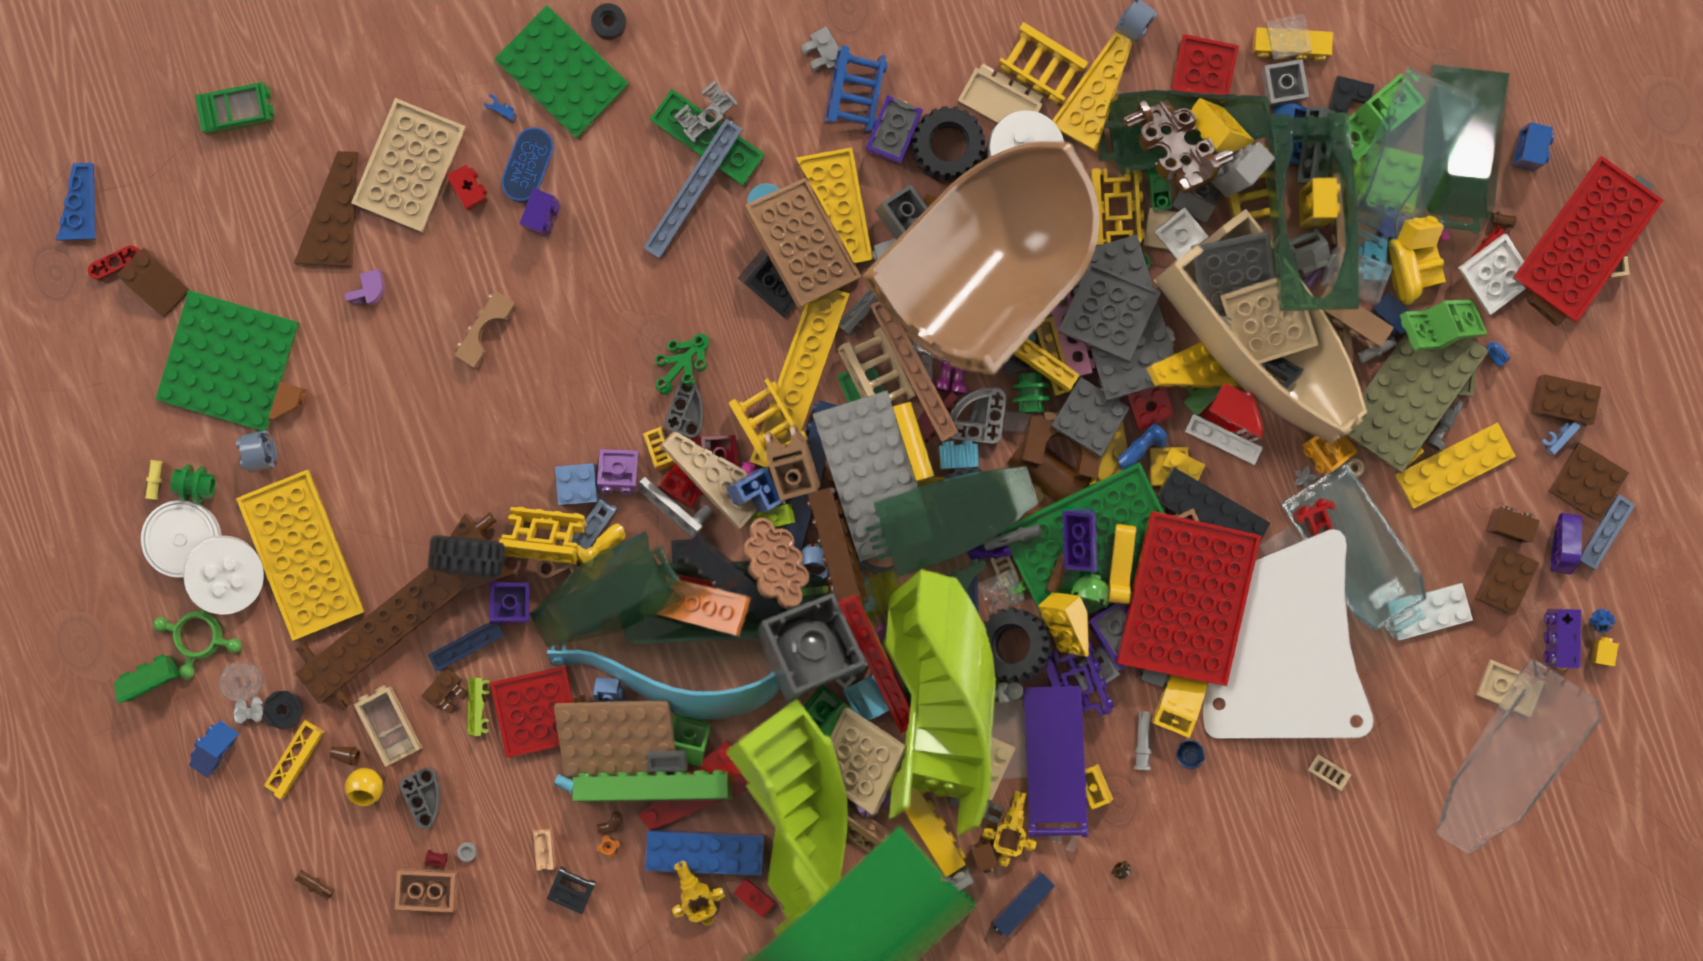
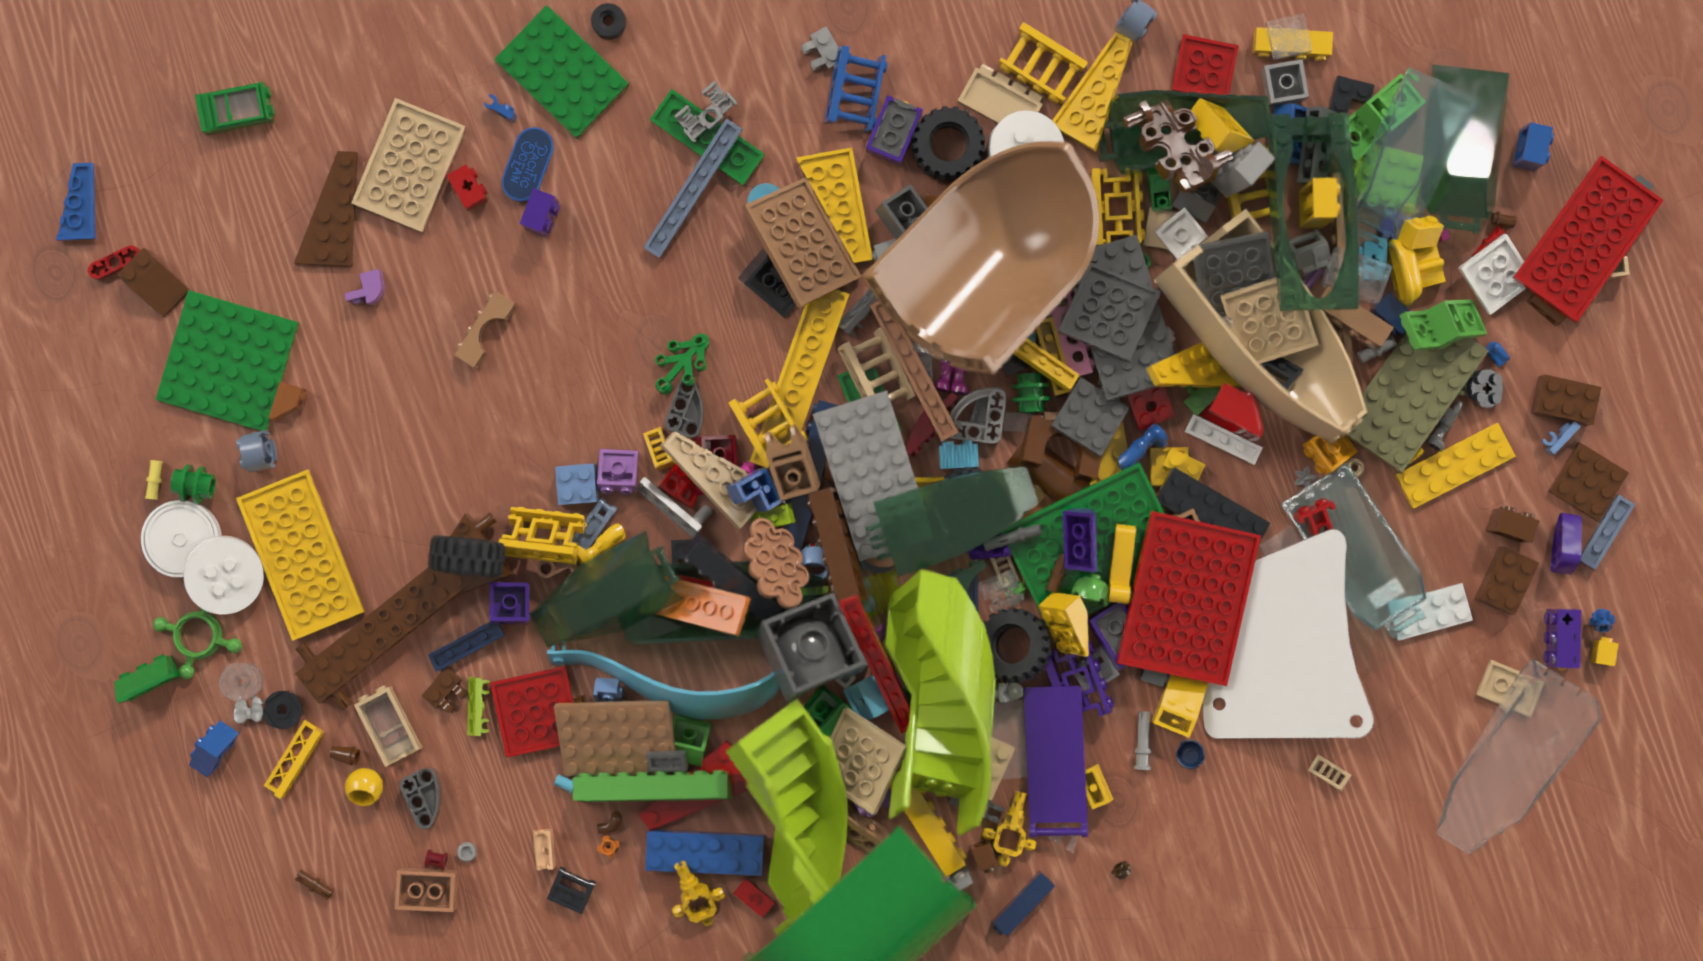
(913, 441): yellow brick -> none
(1494, 388): none -> plate

